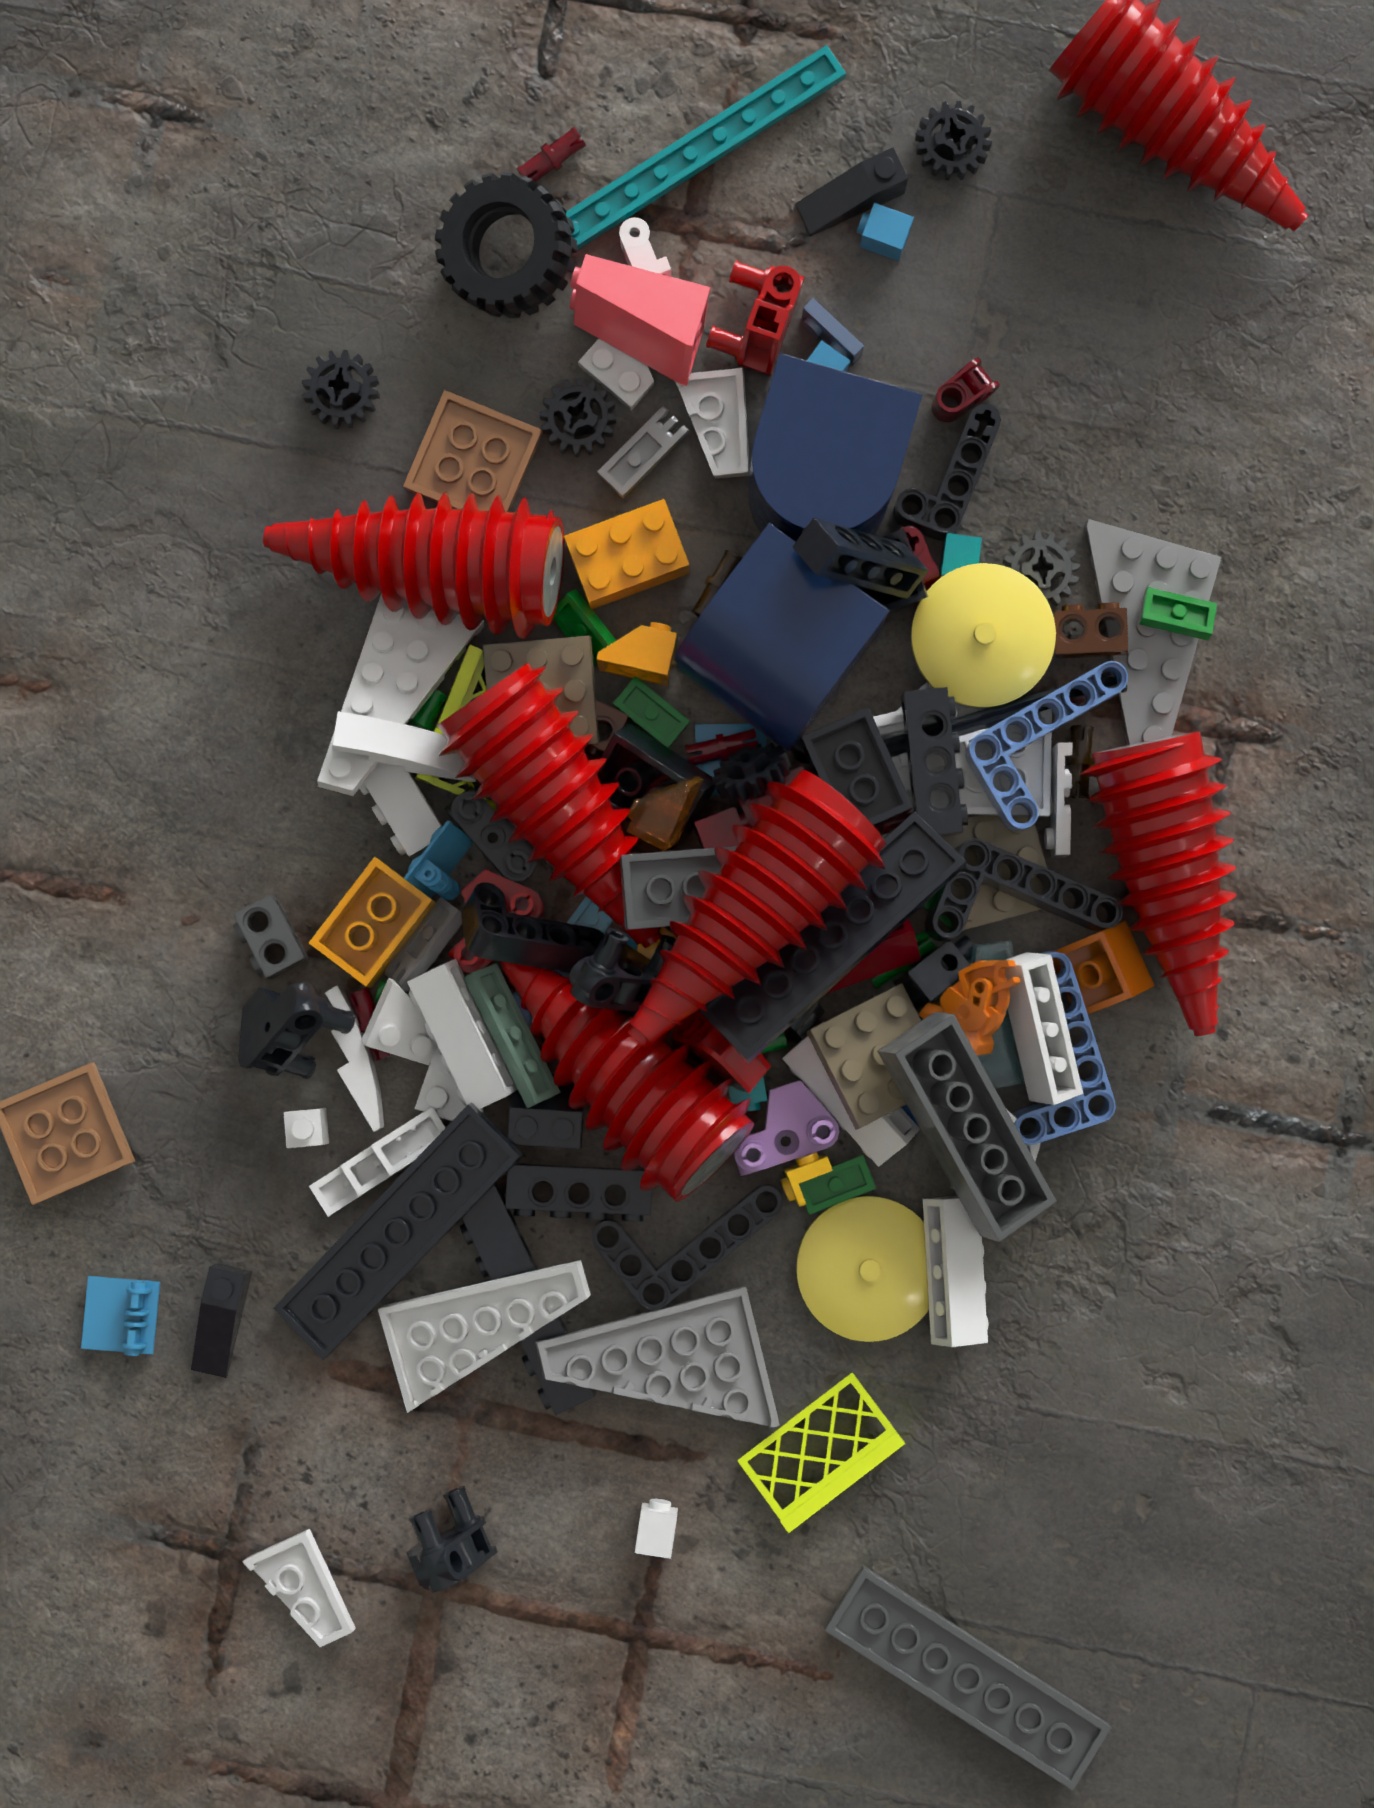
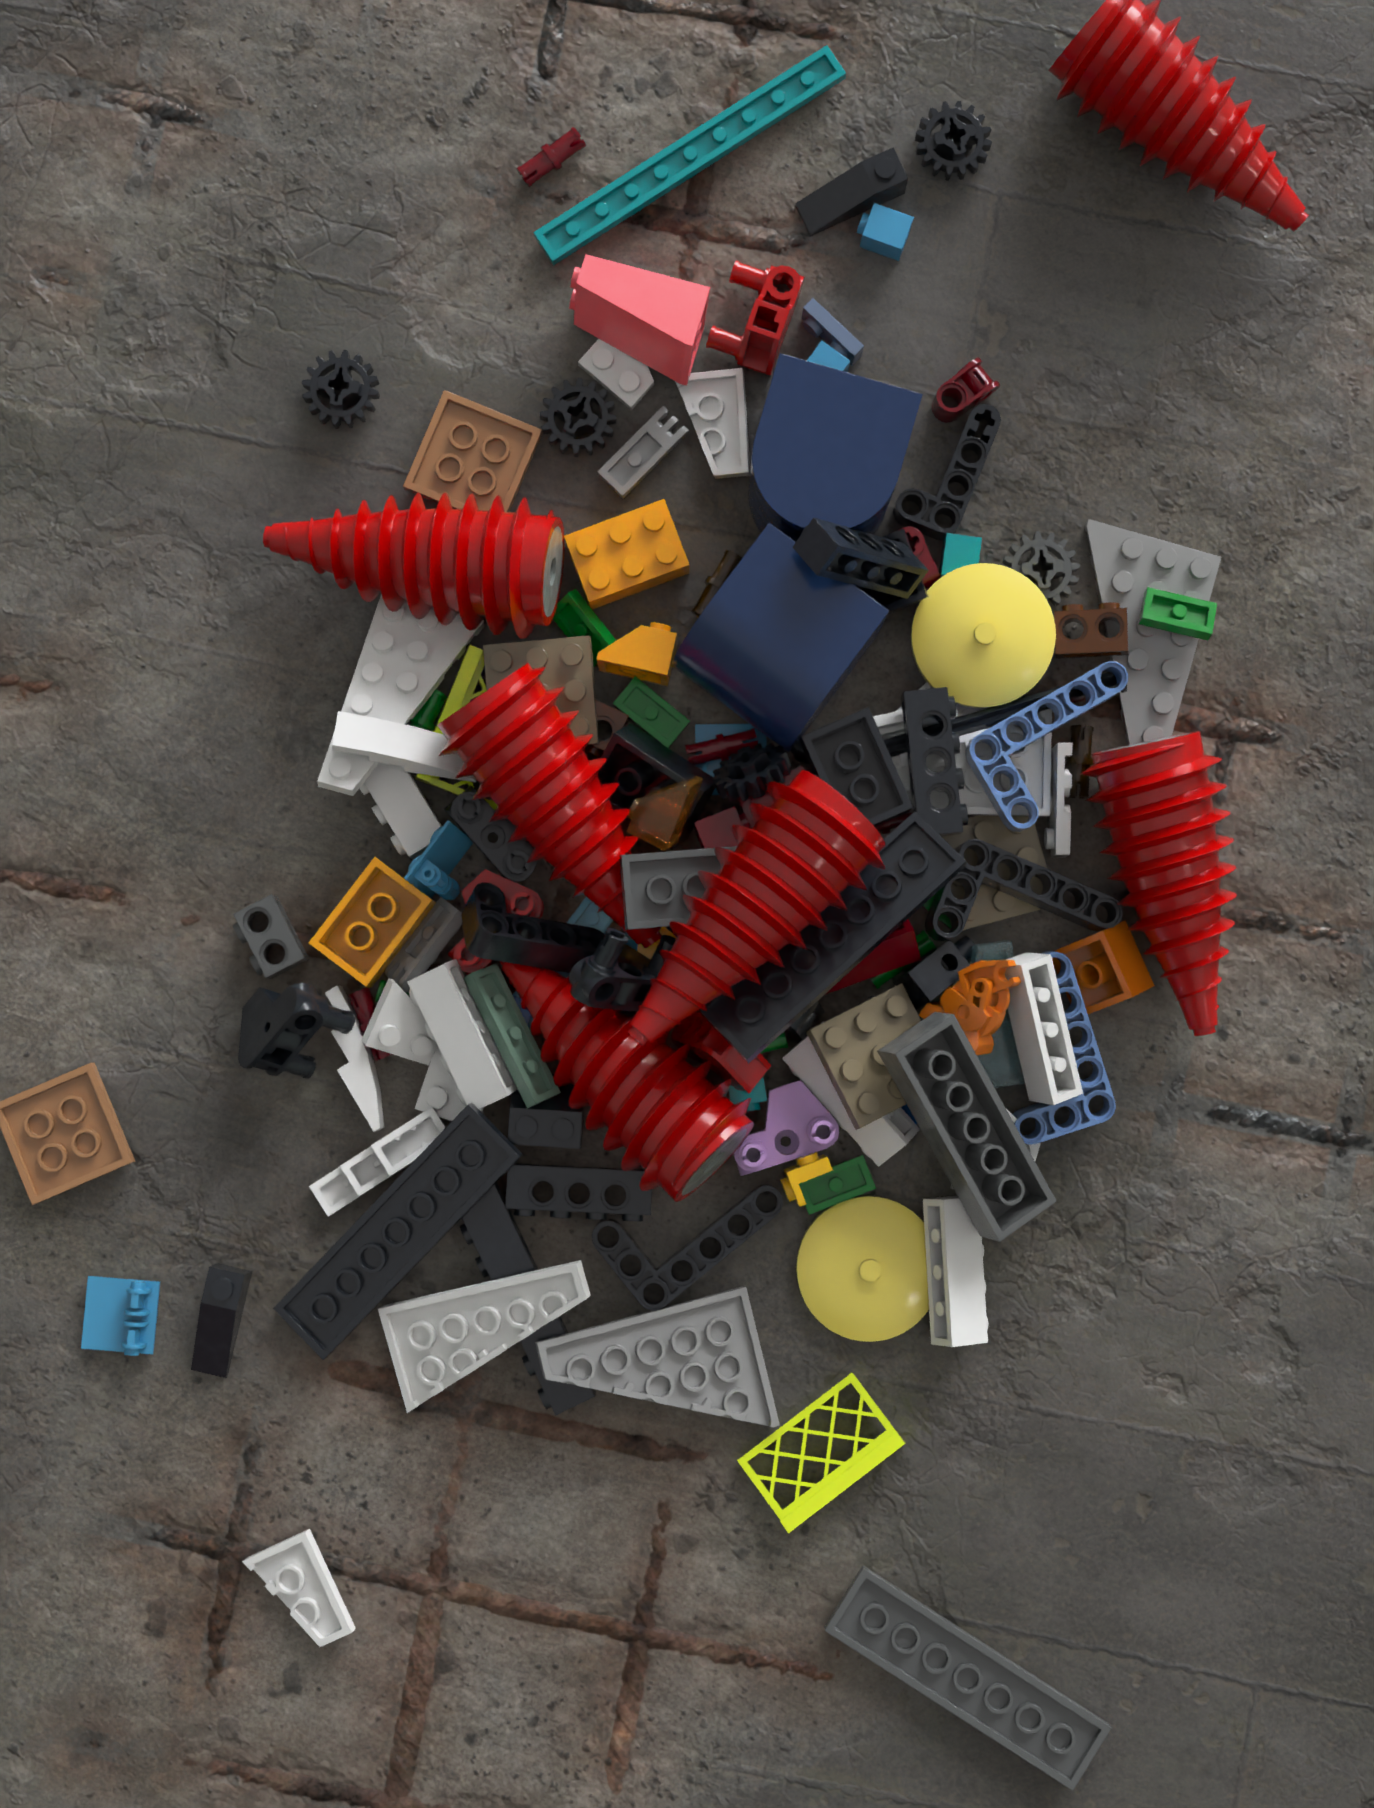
(306, 1128): white brick -> none
(452, 1555): black piece -> none
(474, 214): black tyre -> none
(637, 247): white leg -> none
(656, 1528): white brick -> none

